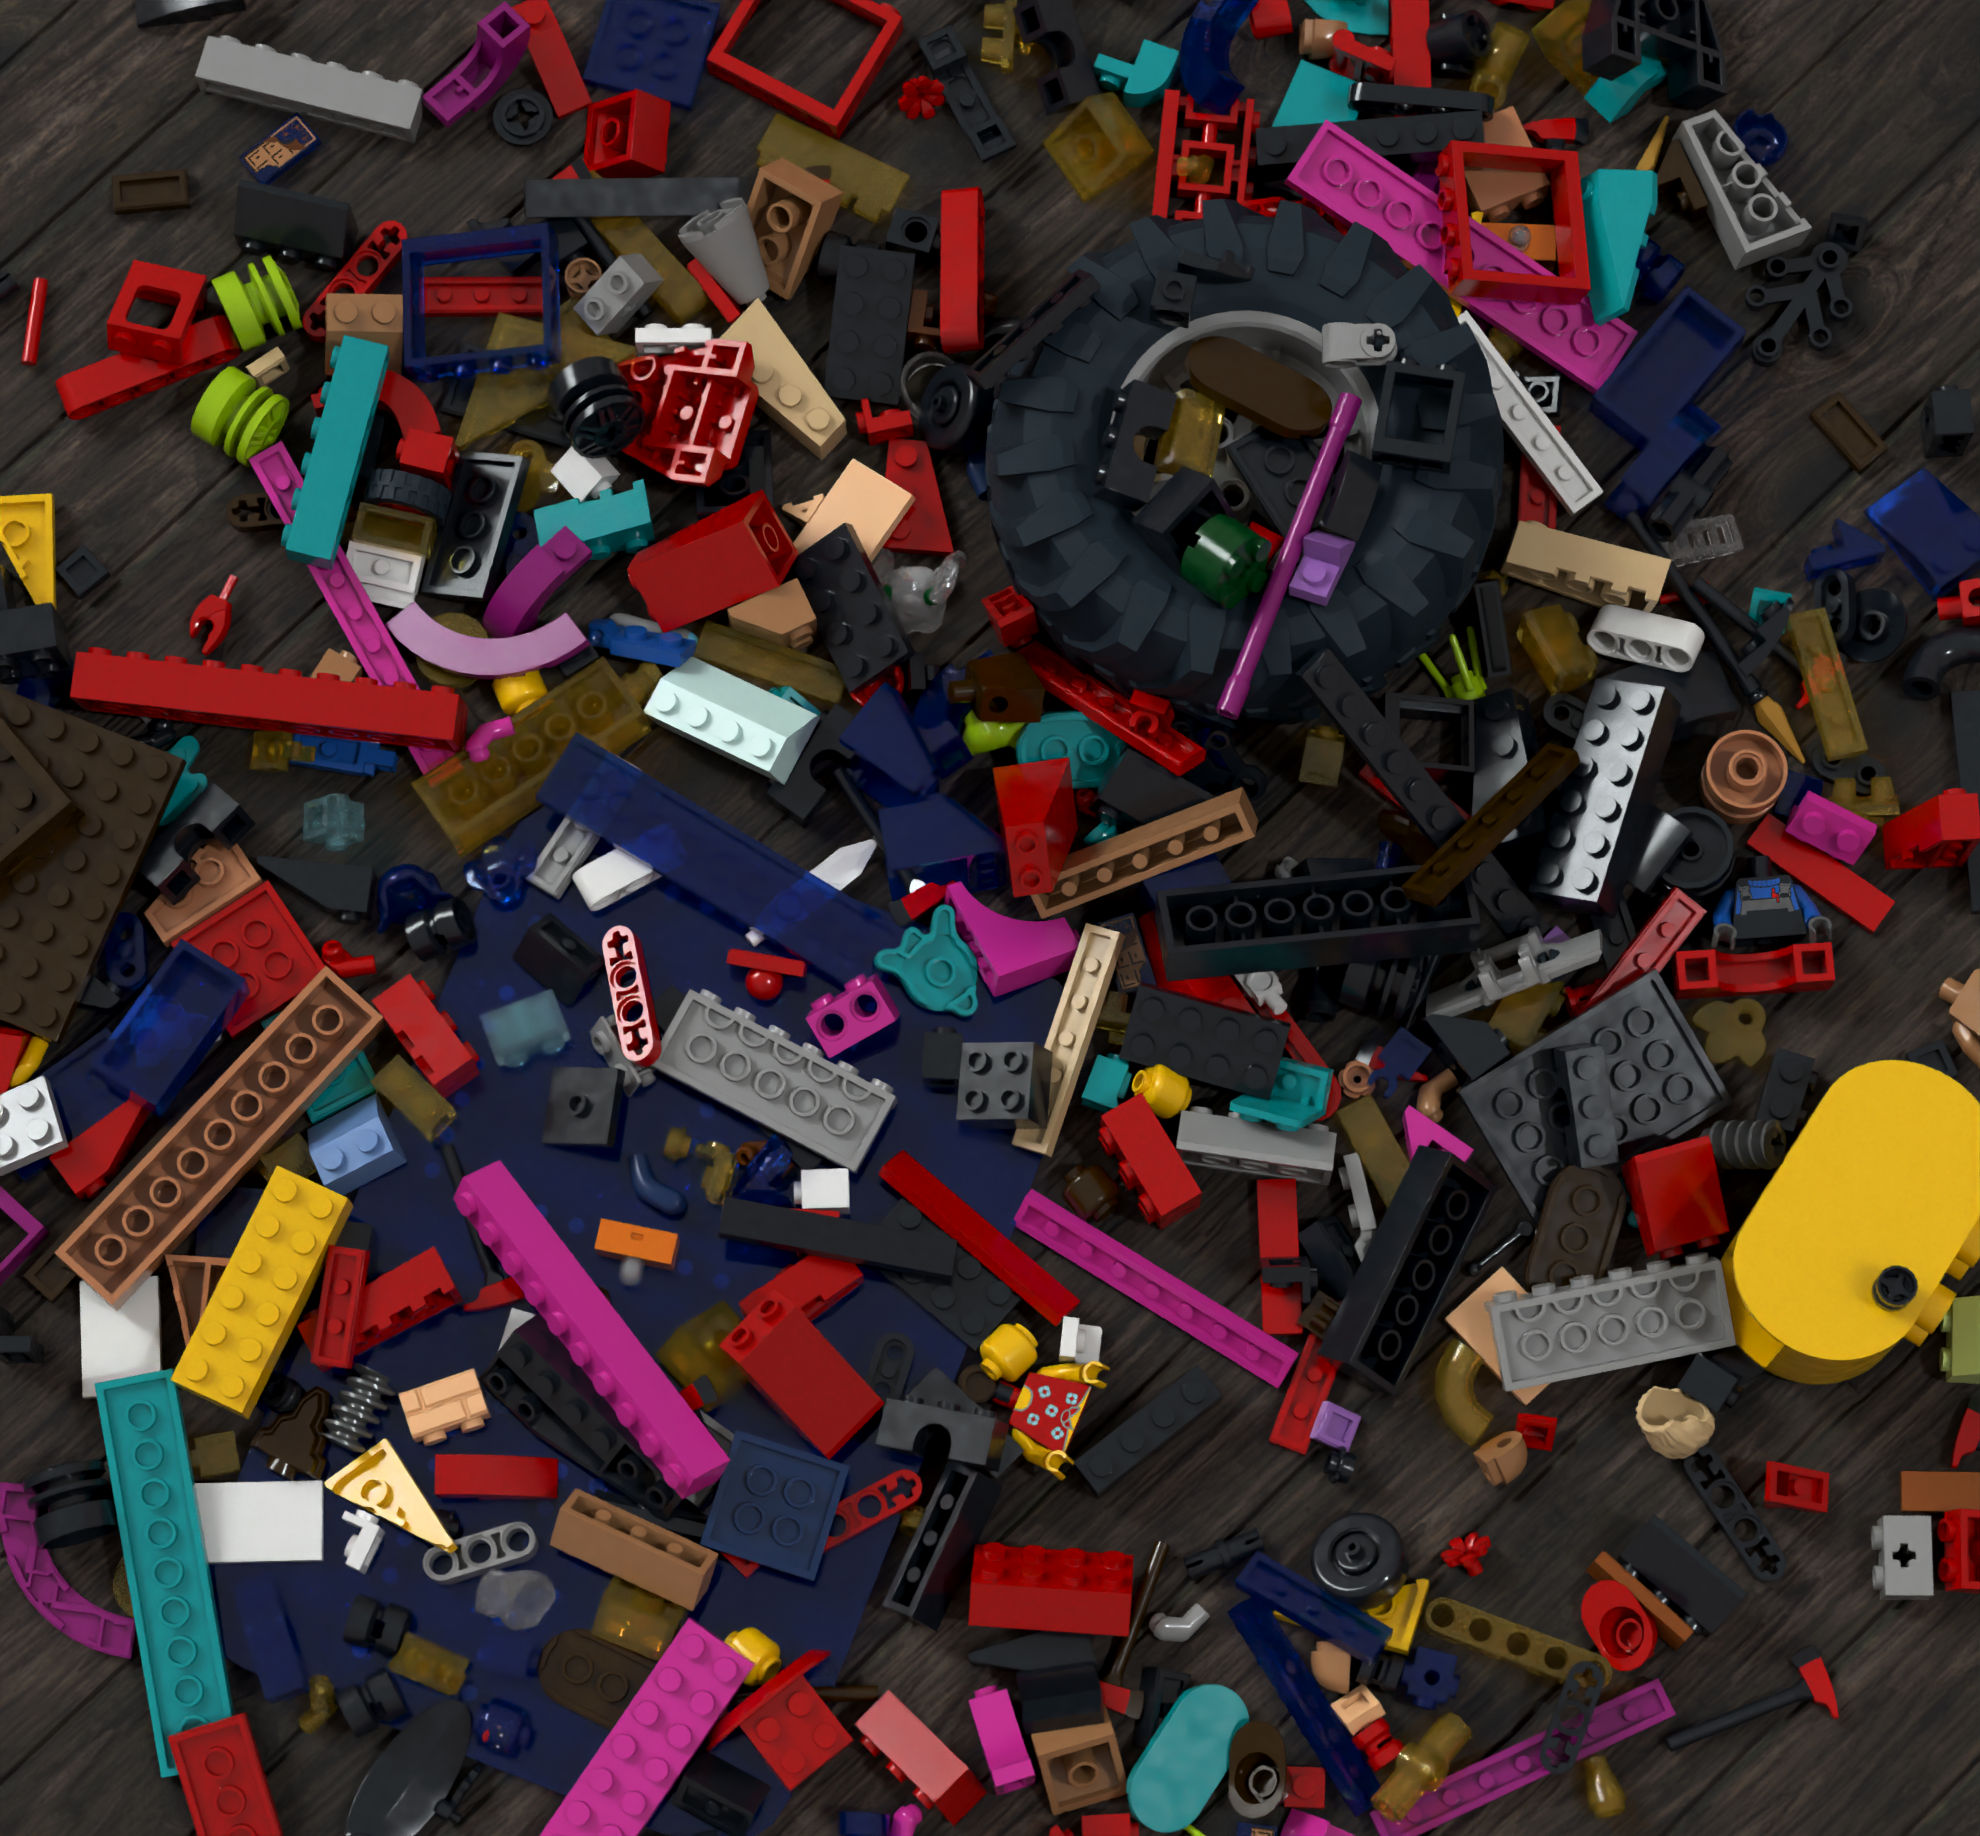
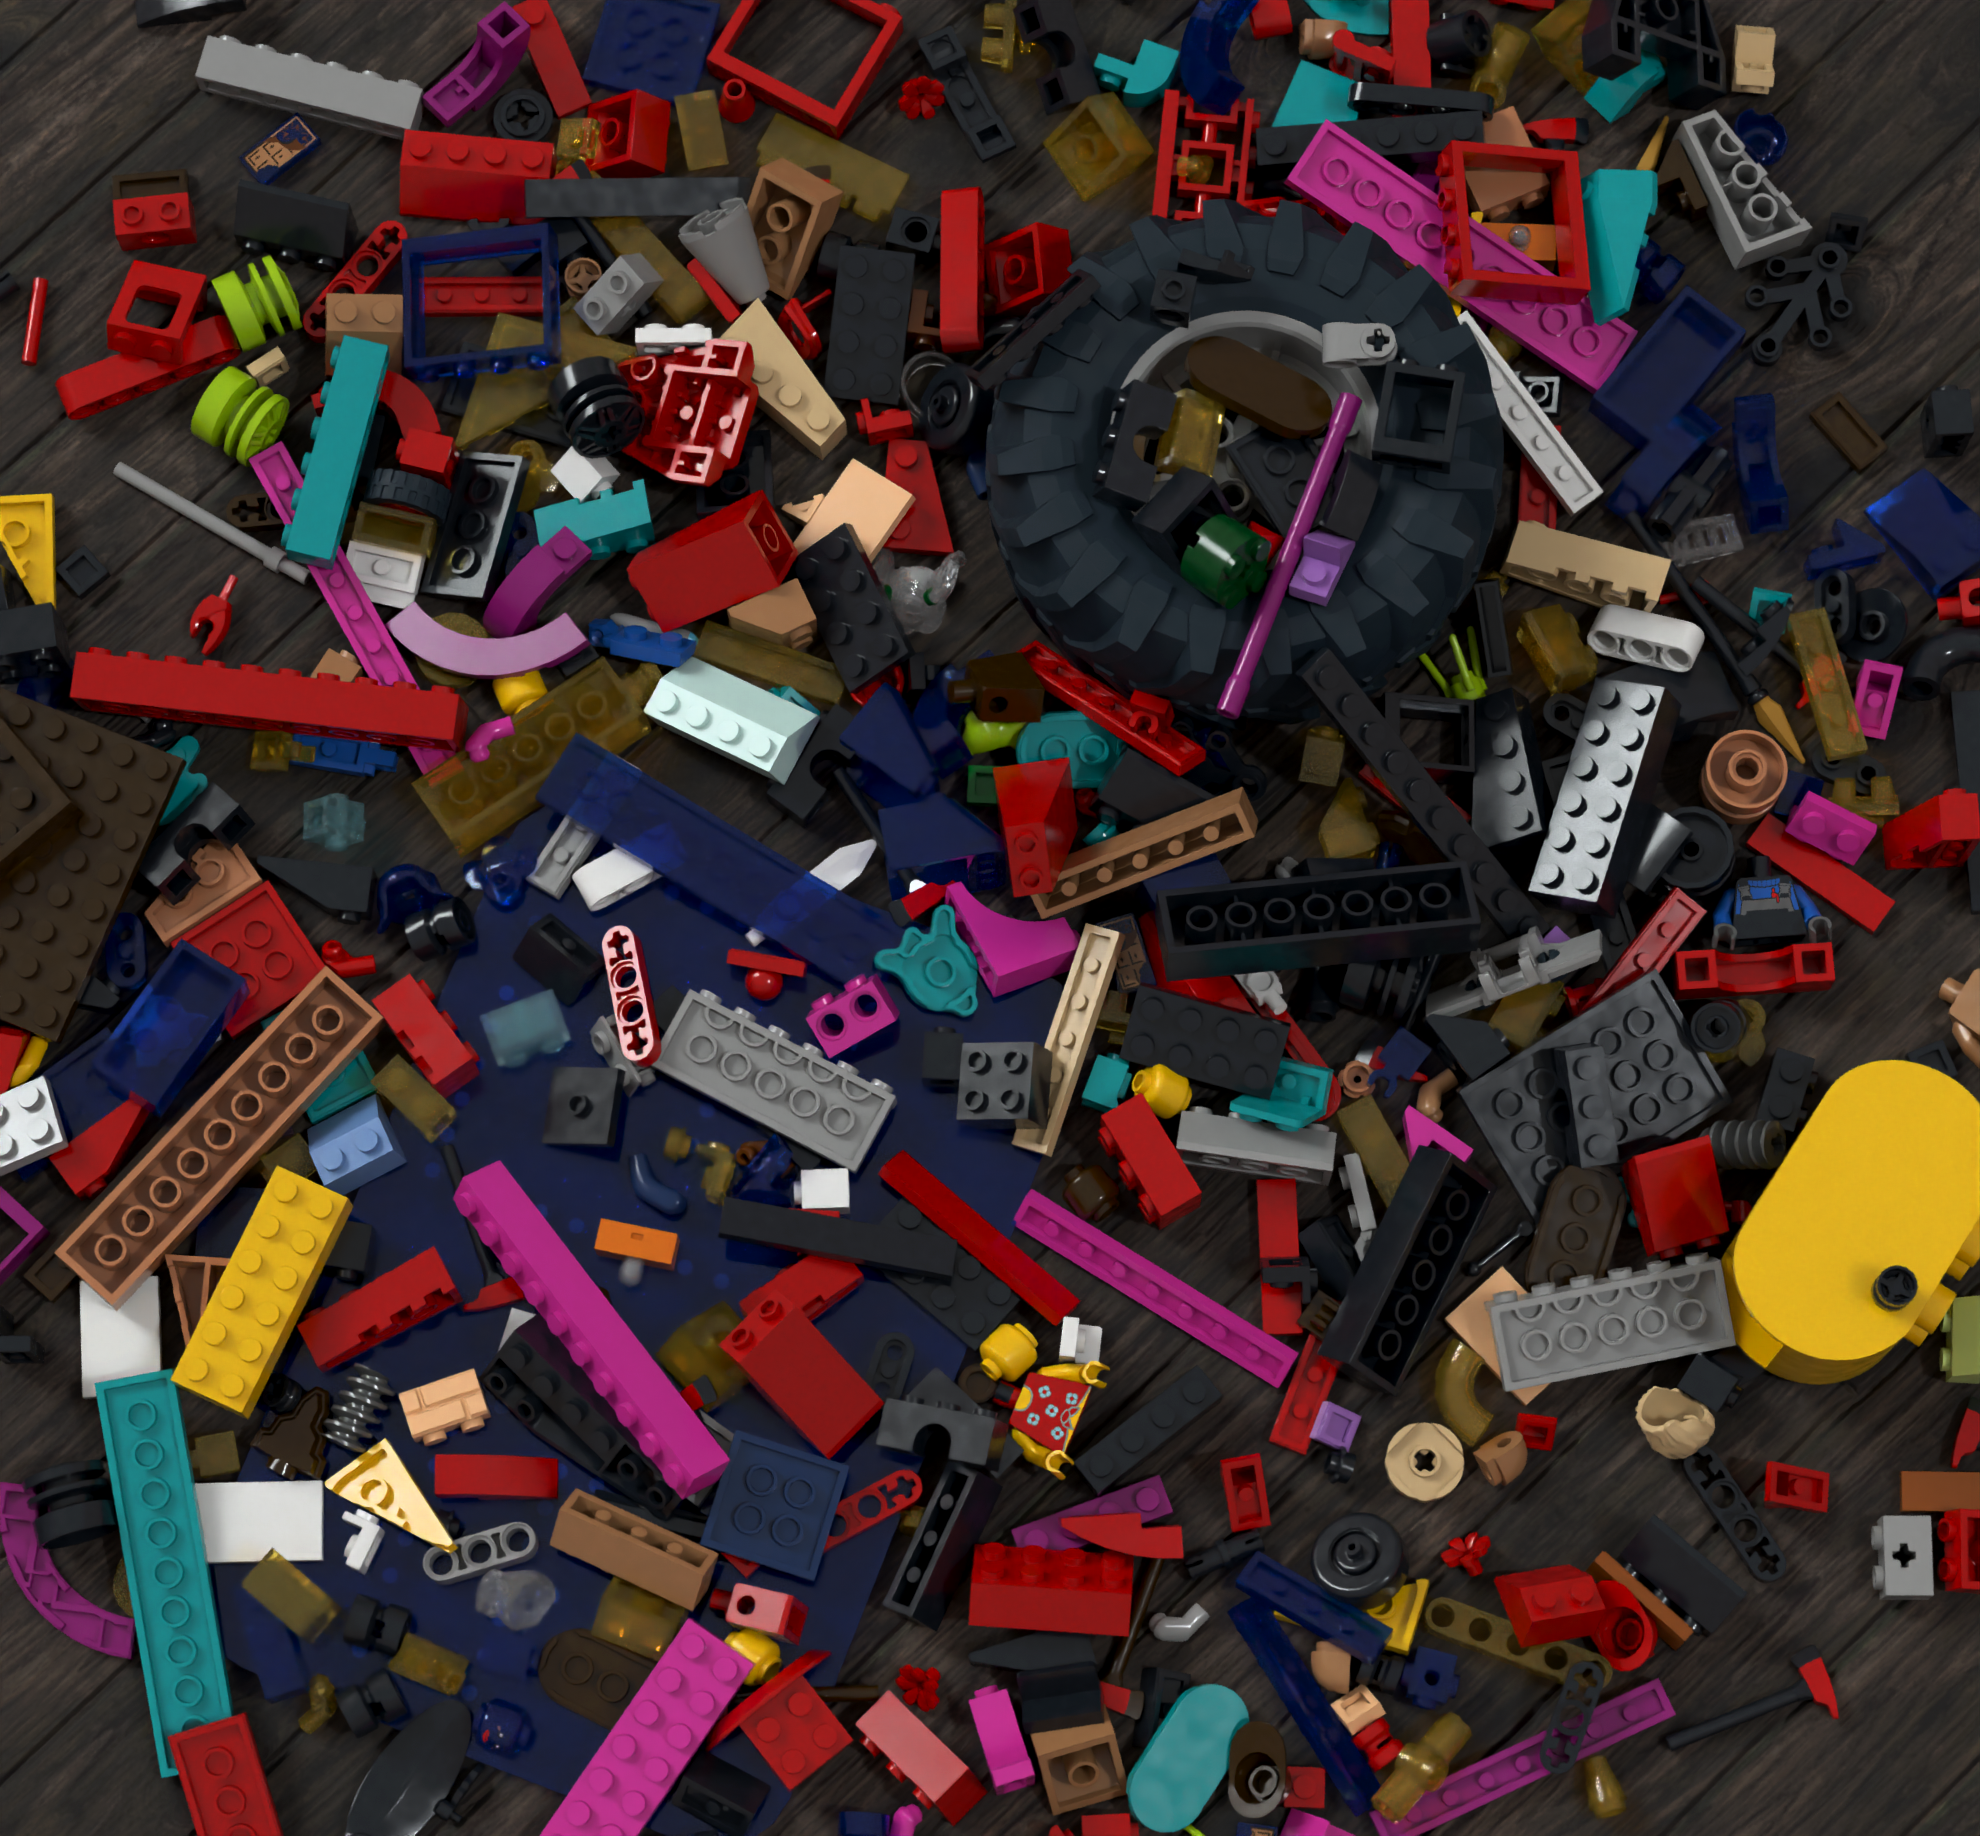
(154, 221): none -> red brick
(273, 558): none -> light grey bar
(291, 1596): none -> clear yellow panel
(340, 1306): red tile -> none
(470, 176): none -> red slope
(576, 141): none -> clear yellow plate
(701, 130): none -> clear yellow hinge
(736, 102): none -> red cone
(774, 1615): none -> torso
(796, 313): none -> red piece
(919, 1686): none -> red plant
(981, 786): none -> green plate
(1011, 617): red slope -> none
(1027, 267): none -> red slope
(1126, 1535): none -> red slope
(1143, 1497): none -> magenta plate
(1245, 1492): none -> red slope
(1345, 828): none -> clear yellow slope
(1422, 1439): none -> tan plate
(1491, 825): dark brown plate -> none
(1551, 1604): none -> red slope
(1720, 1025): none -> black wheel
(1739, 1210): none -> red hand
(1753, 59): none -> tan brick
(1756, 464): none -> clear blue arch
(1876, 695): none -> dark pink slope

